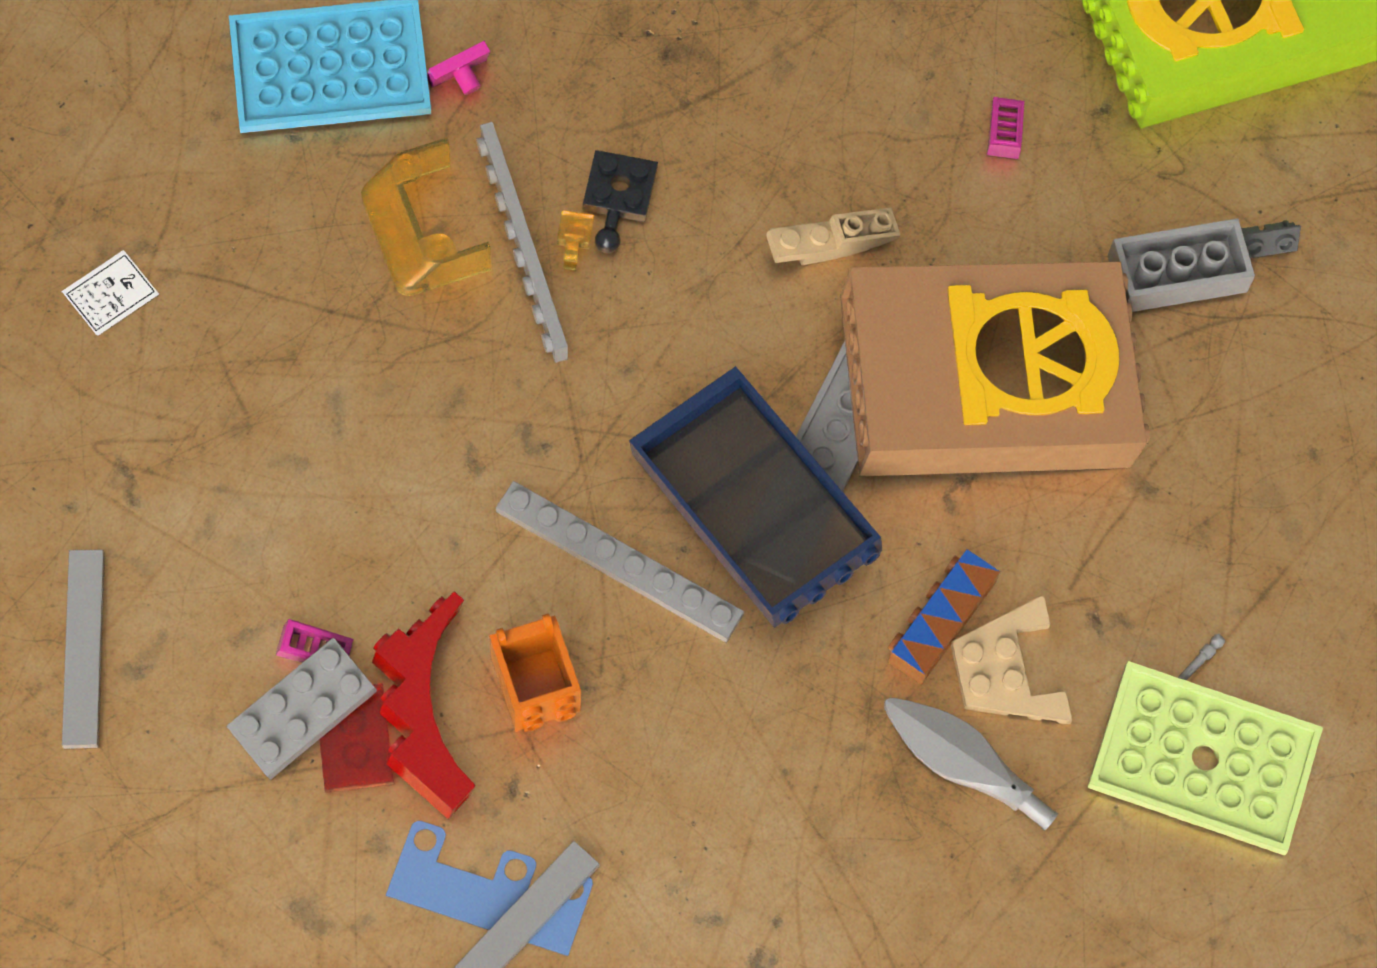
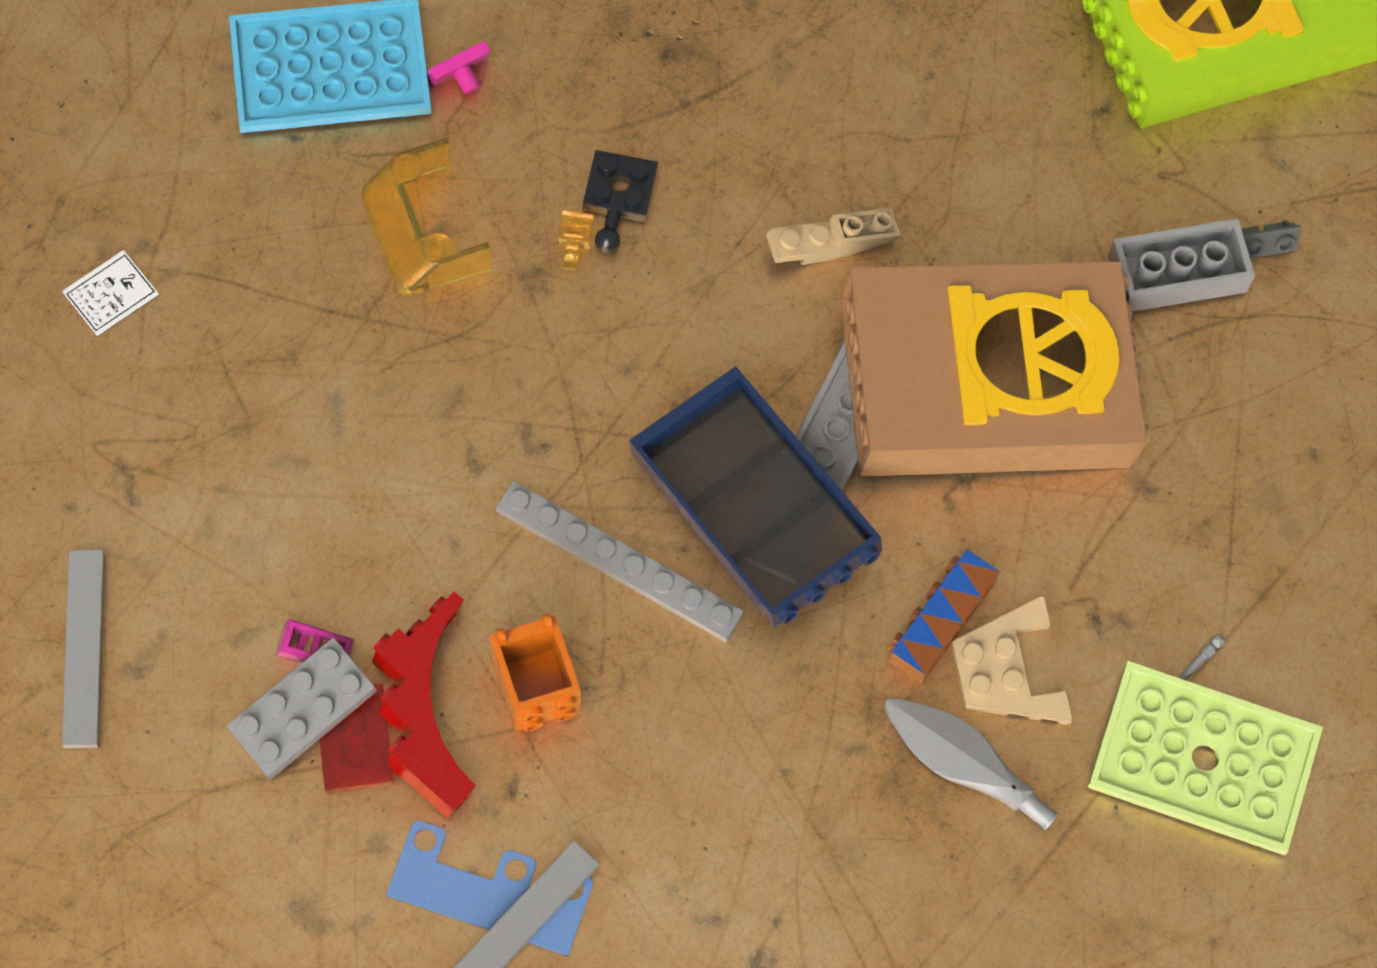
(525, 253): light grey plate -> none
(1003, 147): dark pink slope -> none

